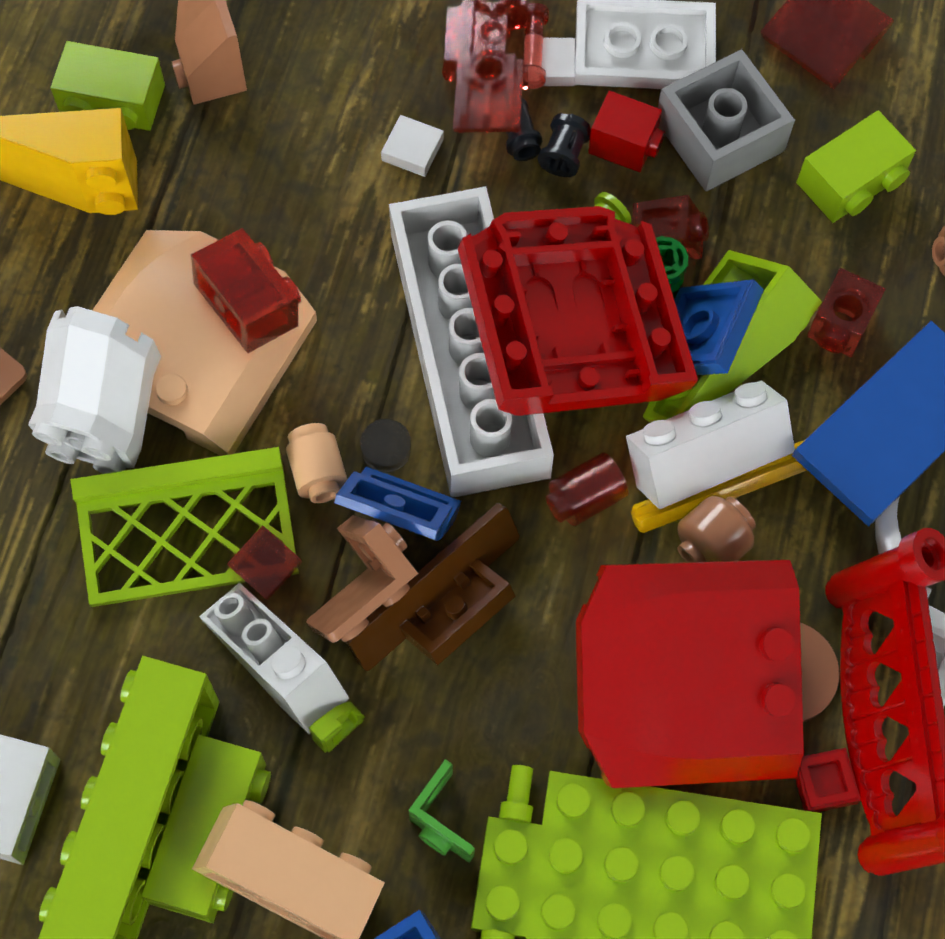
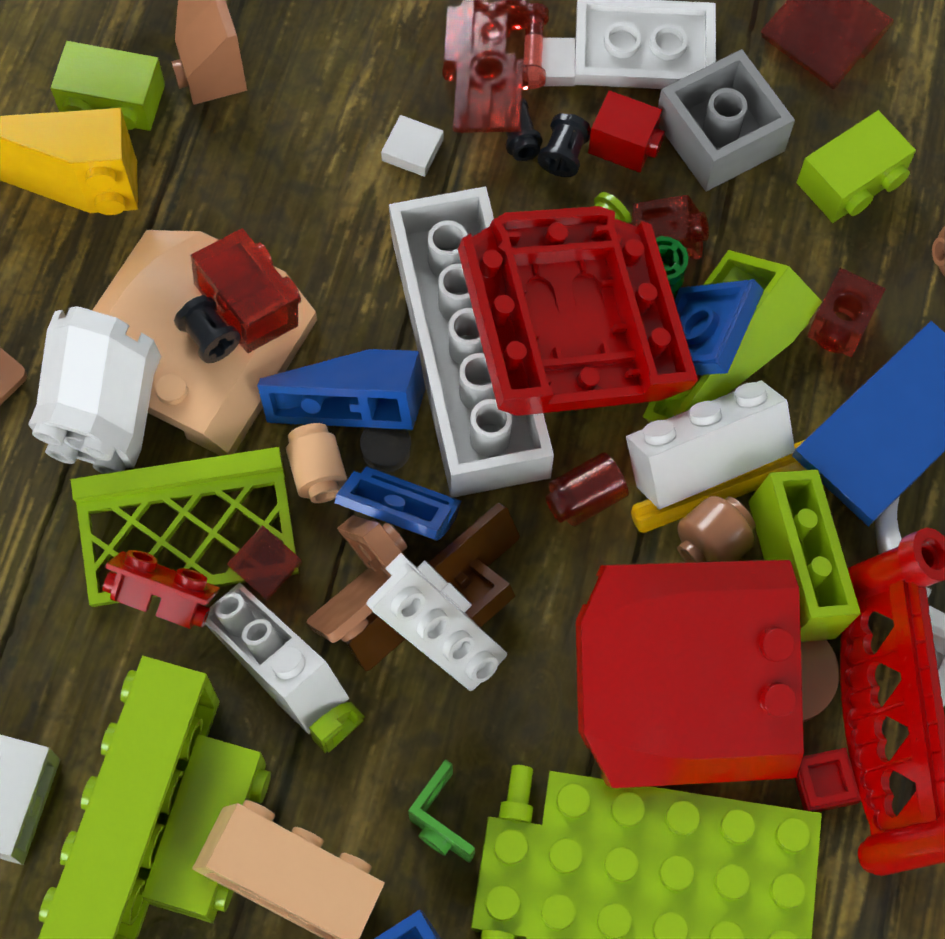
(180, 591): none -> red hinge
(207, 329): none -> black bush
(350, 391): none -> blue slope
(434, 620): none -> white bracket
(798, 527): none -> lime brick

